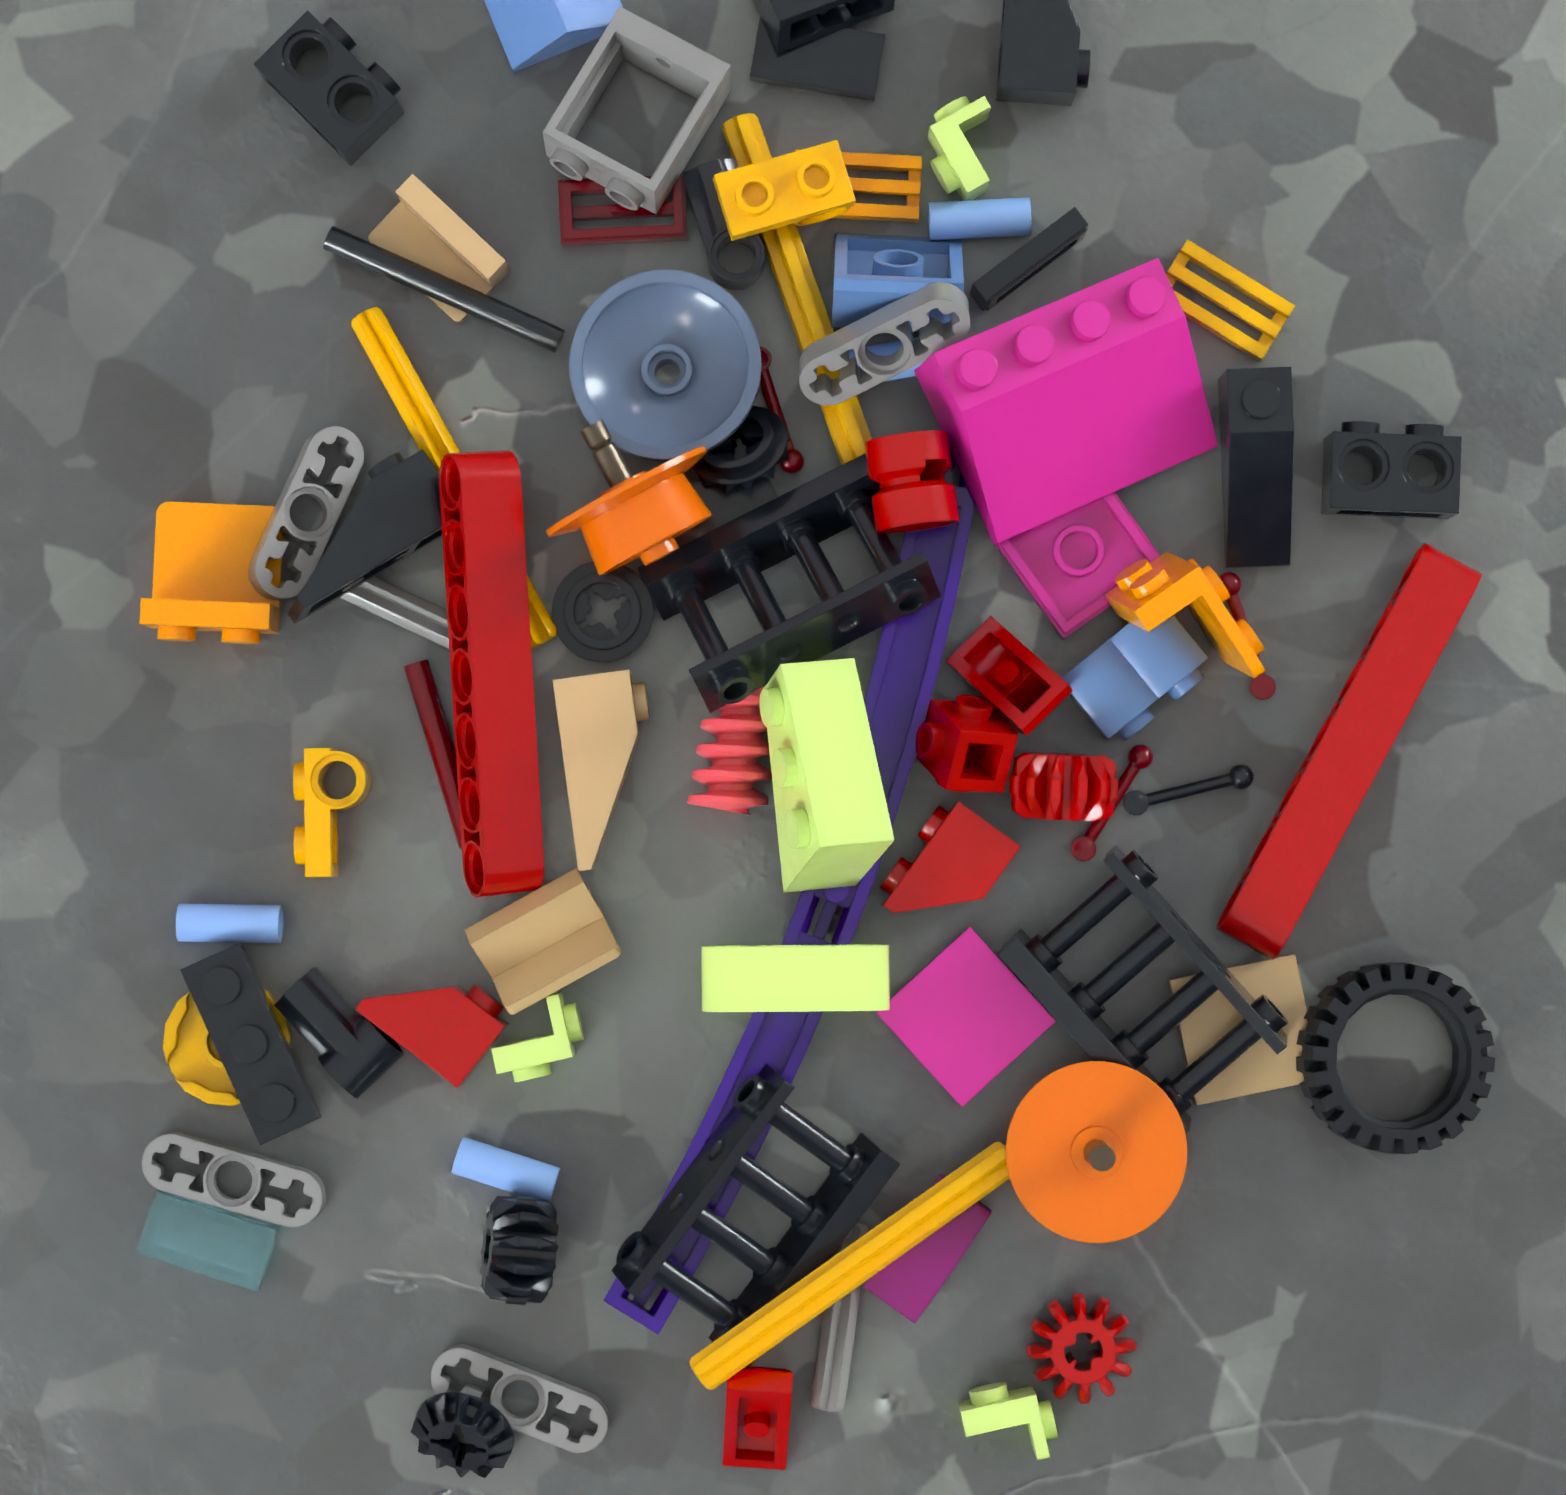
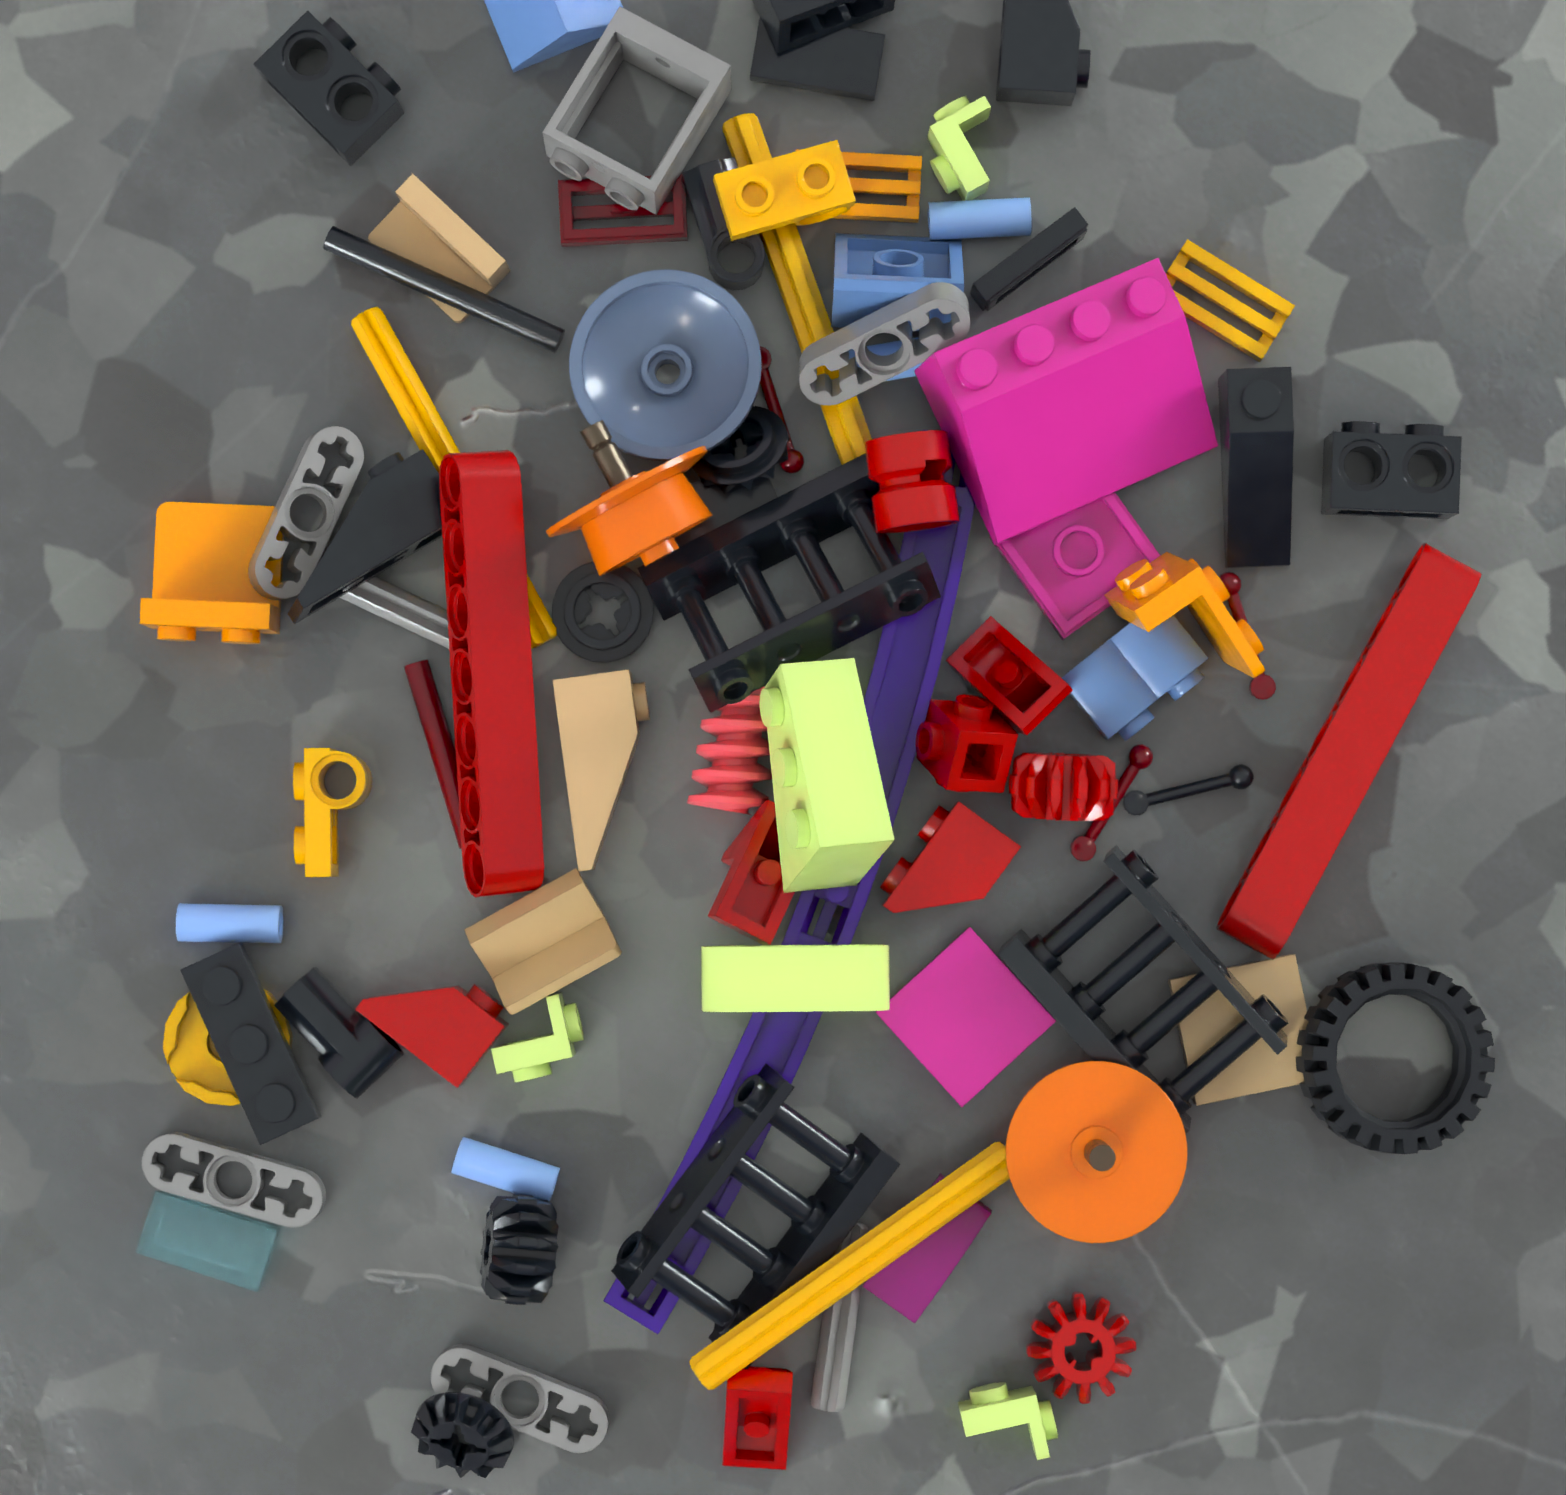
(753, 888): none -> red slope

